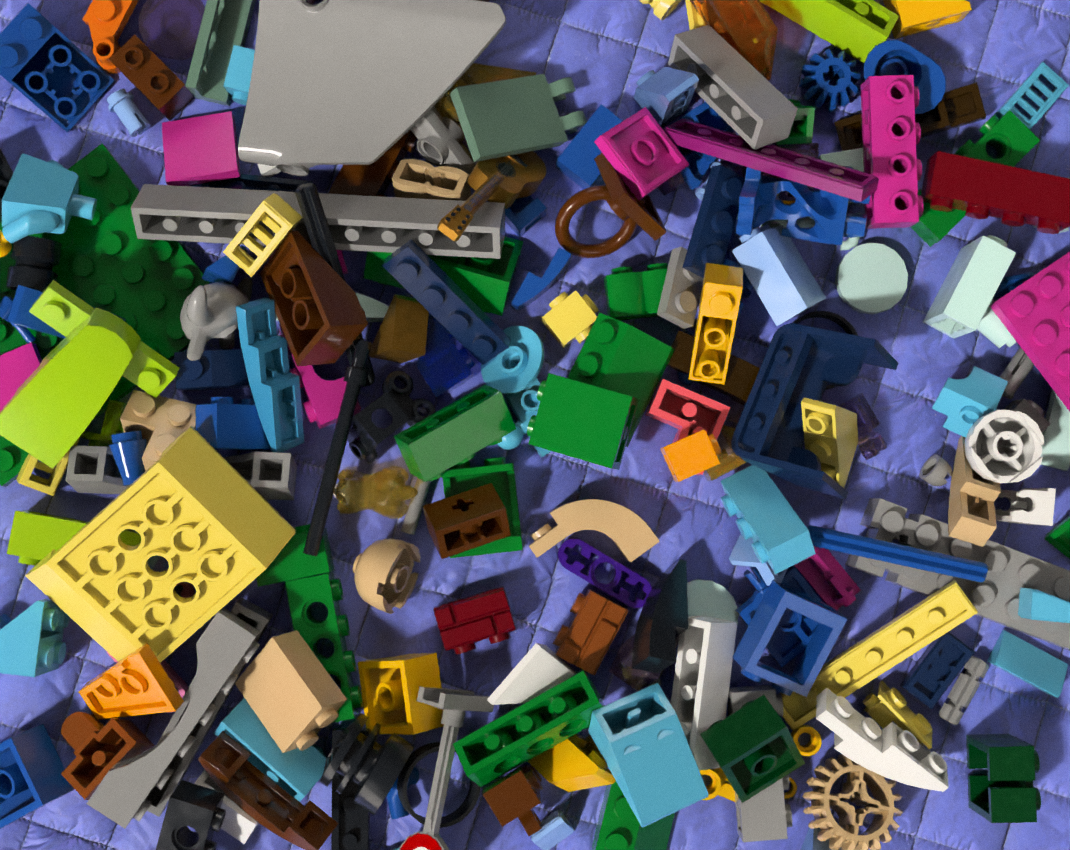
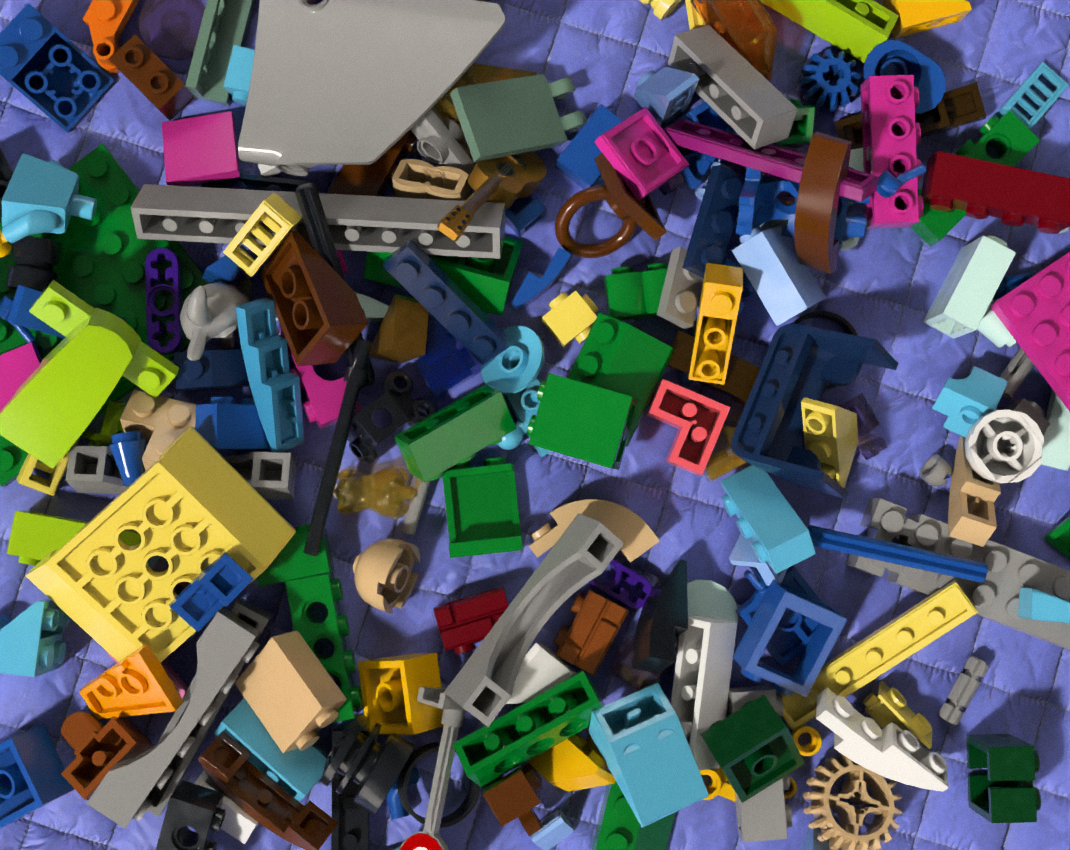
(128, 112): light blue pin -> none
(174, 275): none -> dark purple beam
(211, 591): none -> blue slope
(466, 520): reddish brown brick -> none
(491, 671): none -> light grey arch
(691, 455): light orange brick -> none
(818, 200): none -> reddish brown slope
(828, 579): dark pink hinge -> none
(871, 278): light aqua tile -> none
(889, 184): none -> blue hand
(937, 669): dark blue plate -> none
(1028, 506): white hinge -> none
(1029, 663): medium azure slope -> none

